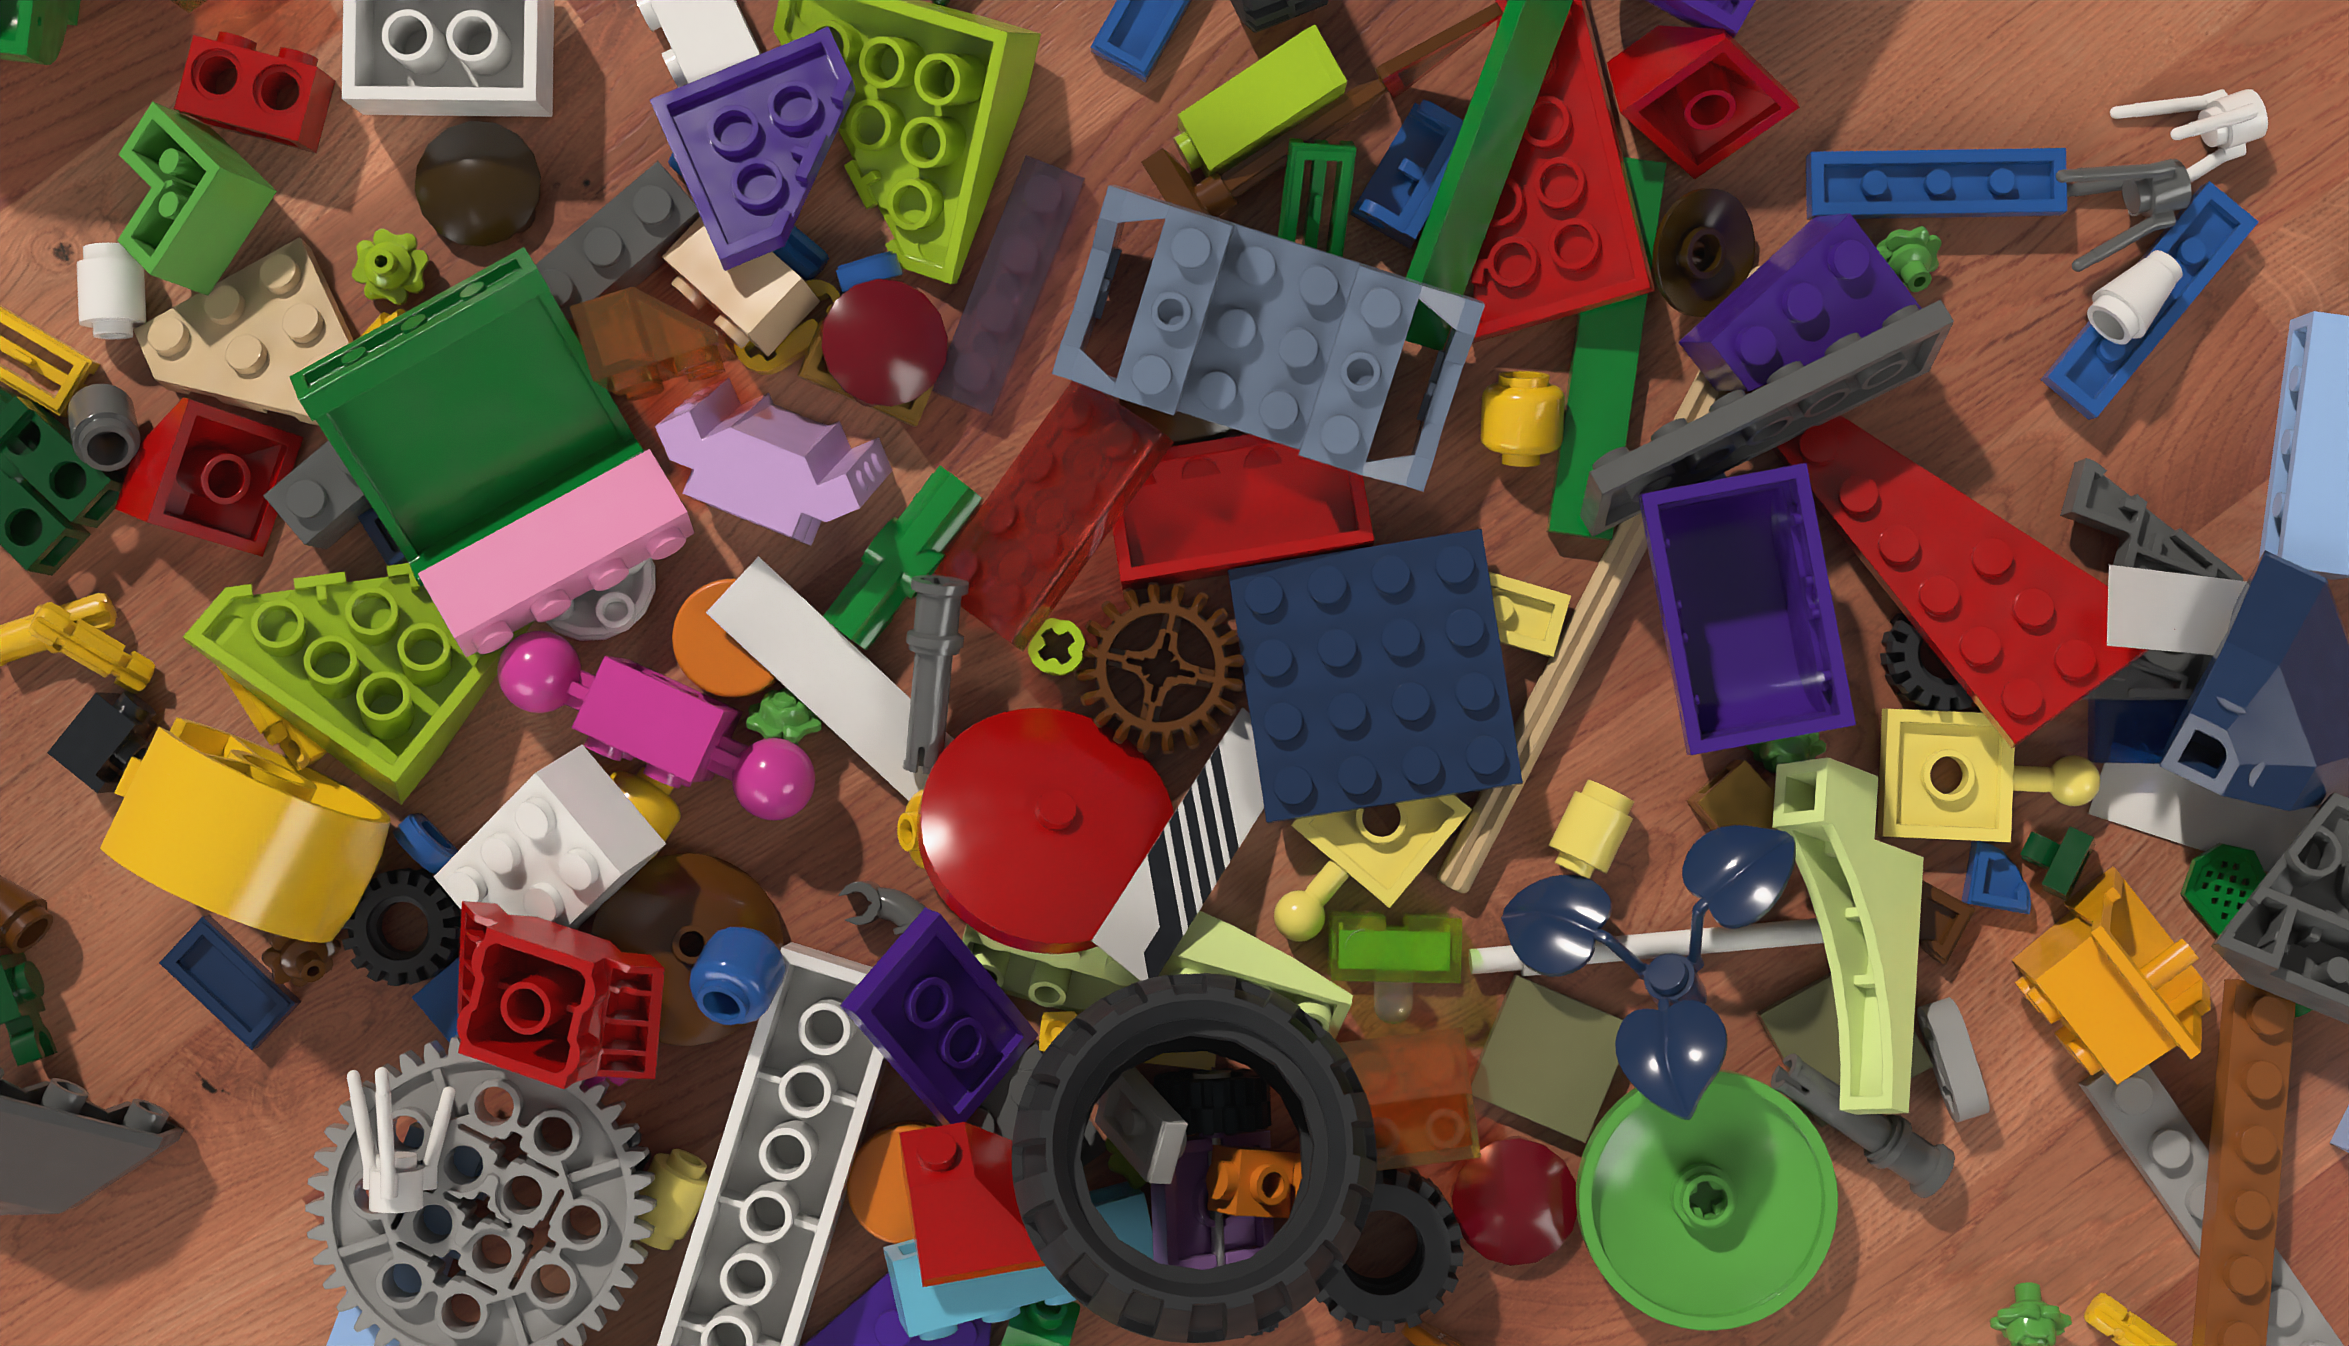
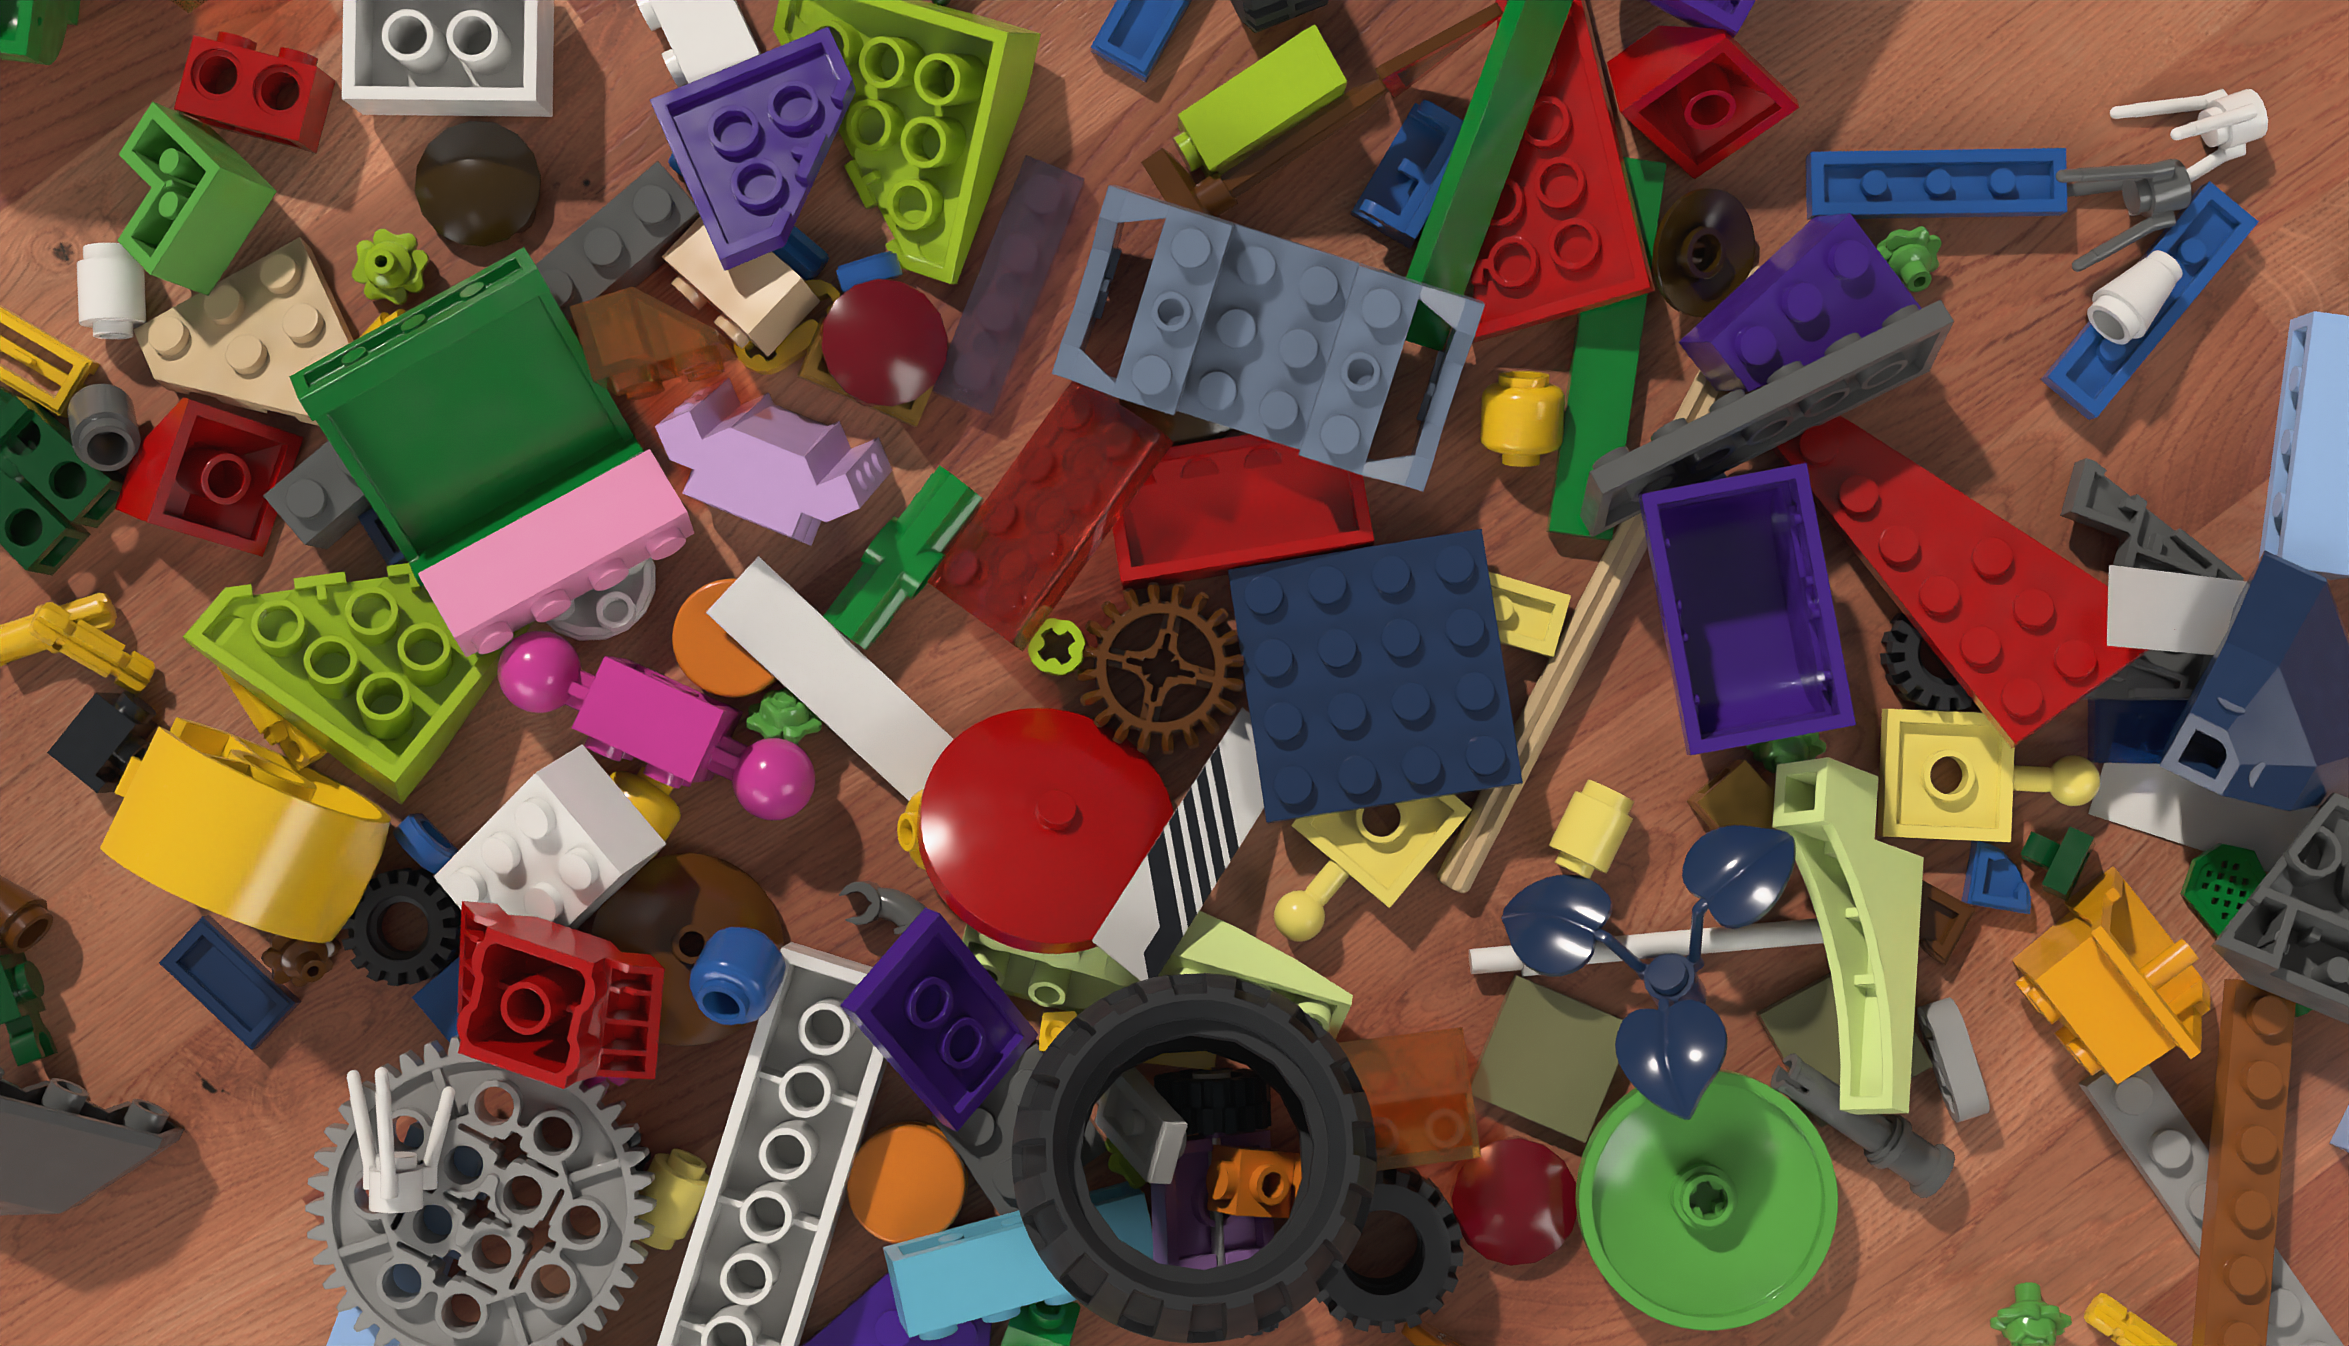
(934, 643): dark grey pin -> none
(963, 1204): red slope -> none
(1319, 153): green tile -> none
(1394, 955): clear neon green piece -> none

